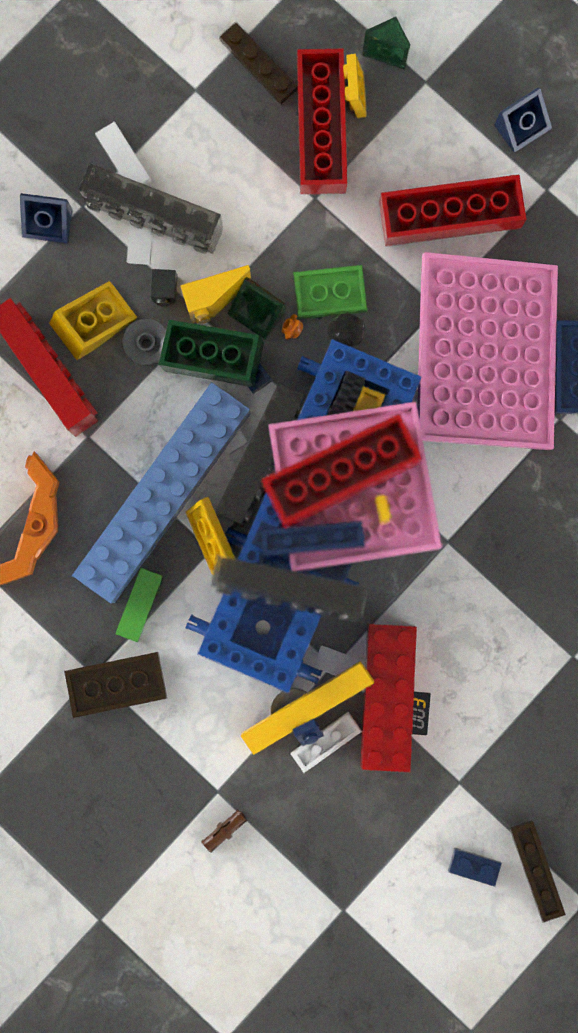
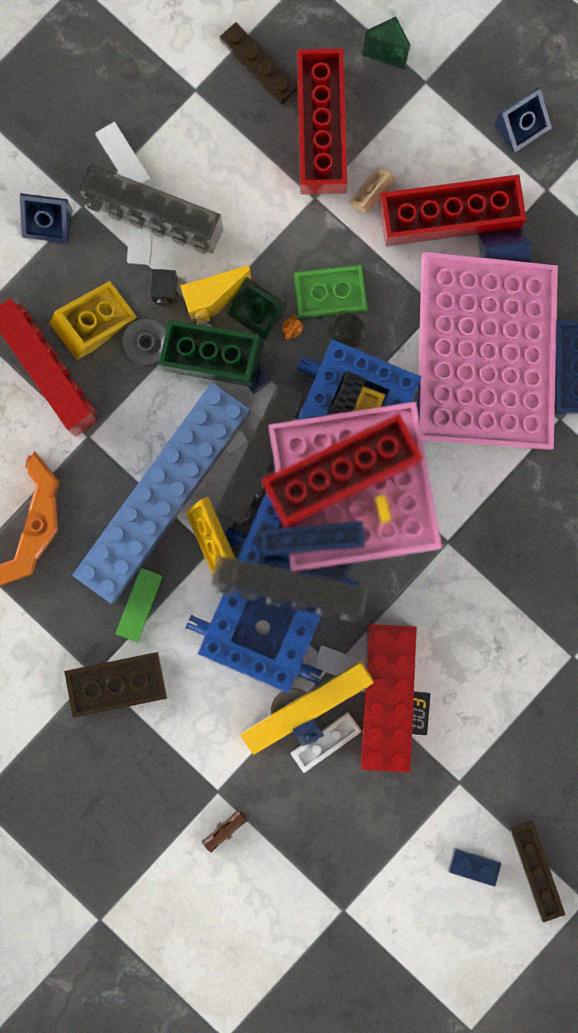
(356, 90): yellow plate -> none
(370, 191): none -> tan plate
(506, 245): none -> dark blue slope

